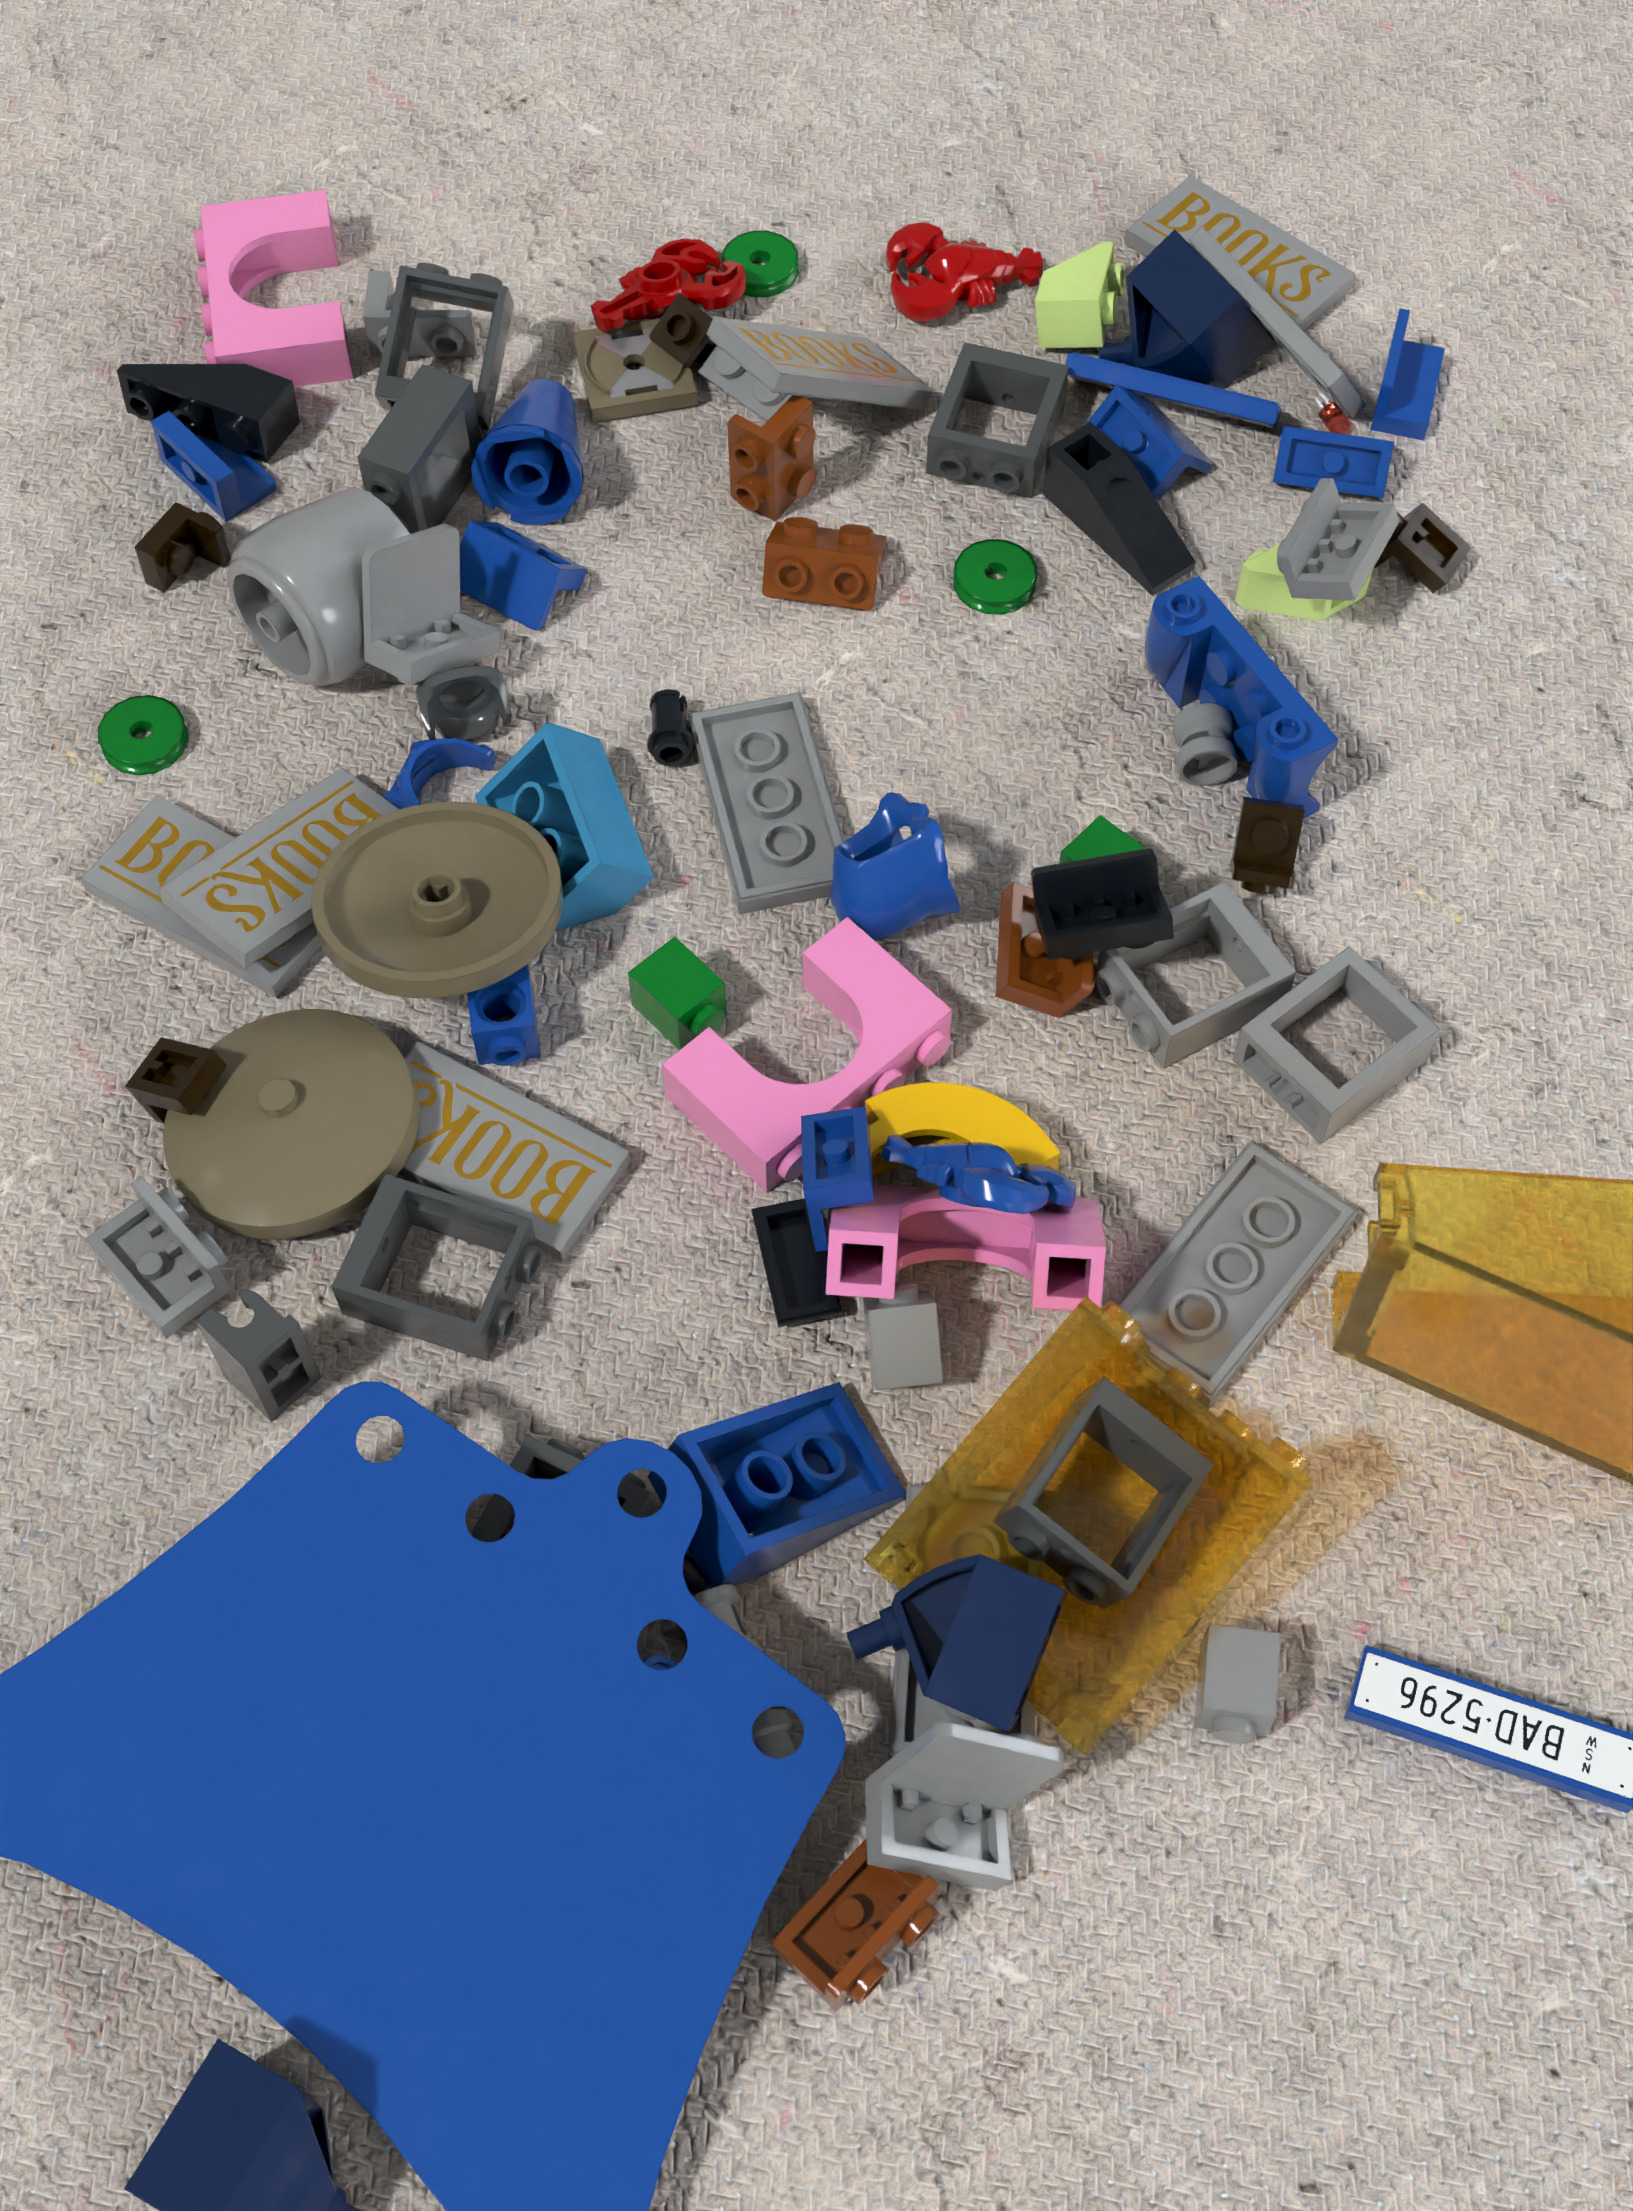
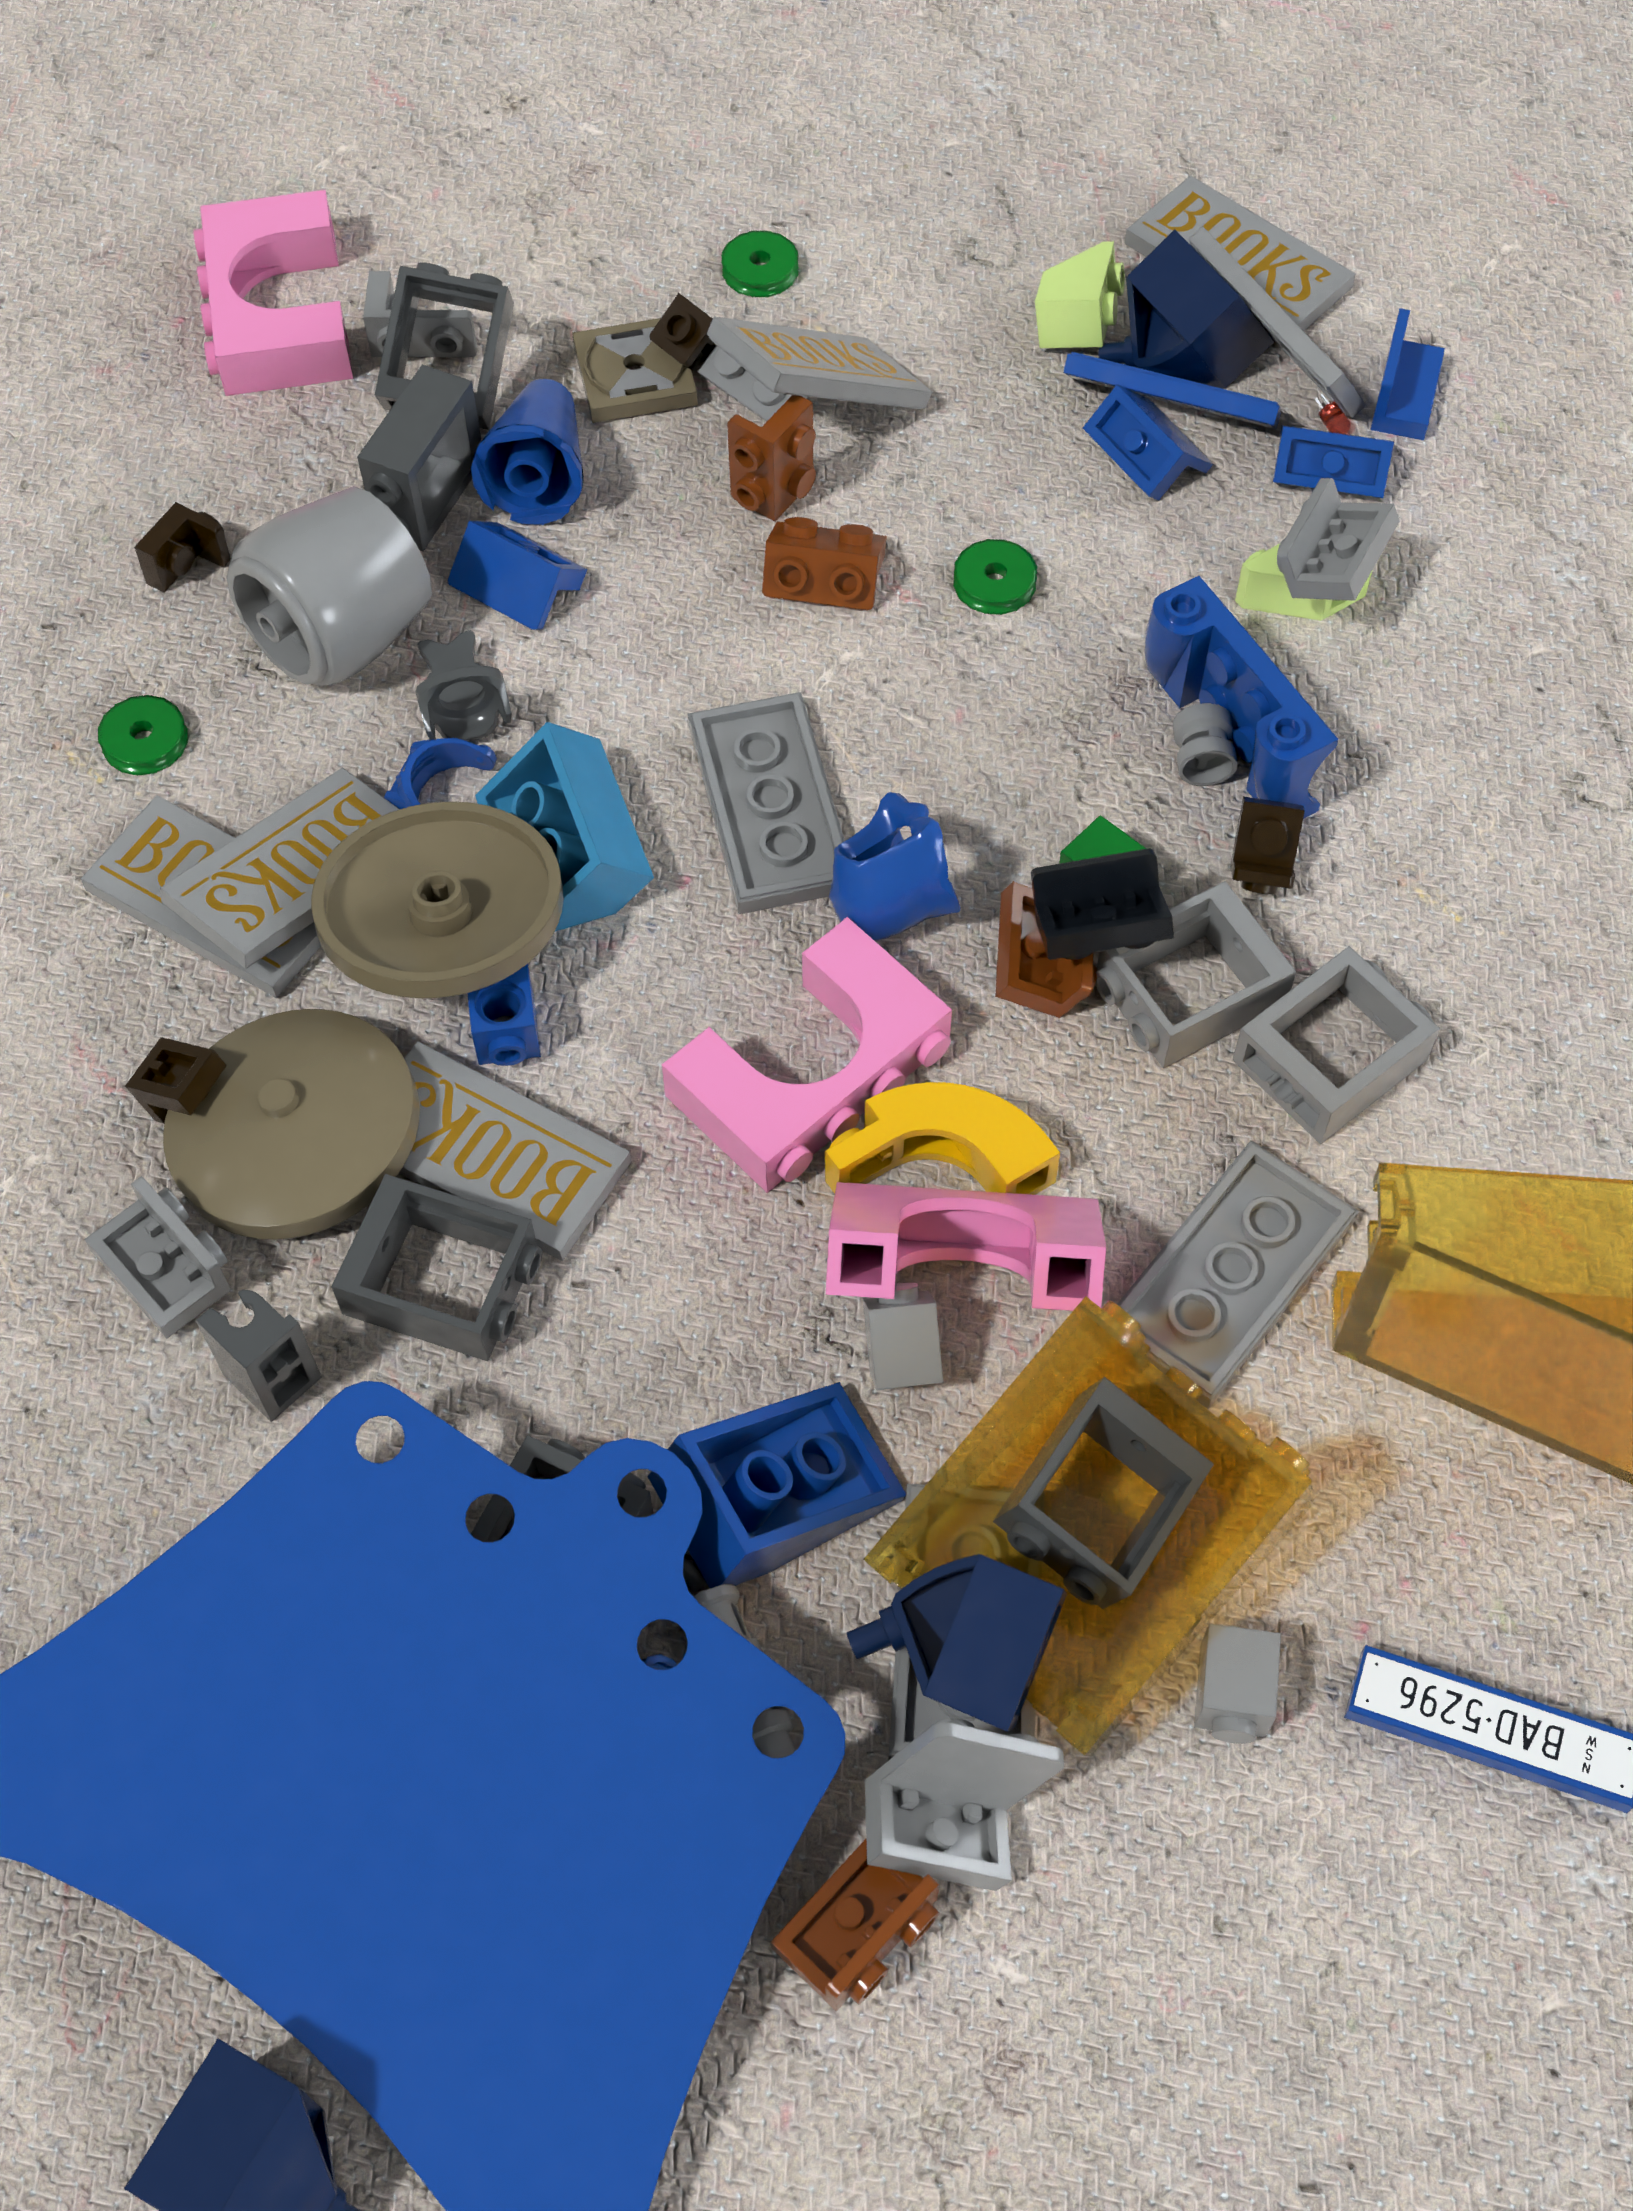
(217, 475): blue panel -> none
(247, 405): black slope -> none
(415, 608): light grey bracket -> none
(670, 740): black pin -> none
(672, 271): red animal -> none
(677, 993): green brick -> none
(792, 1265): black tile -> none
(835, 1165): blue panel -> none
(957, 271): red animal -> none
(983, 1175): blue animal -> none
(1006, 382): dark grey window -> none
(1114, 507): black slope -> none
(1425, 547): dark brown bracket -> none

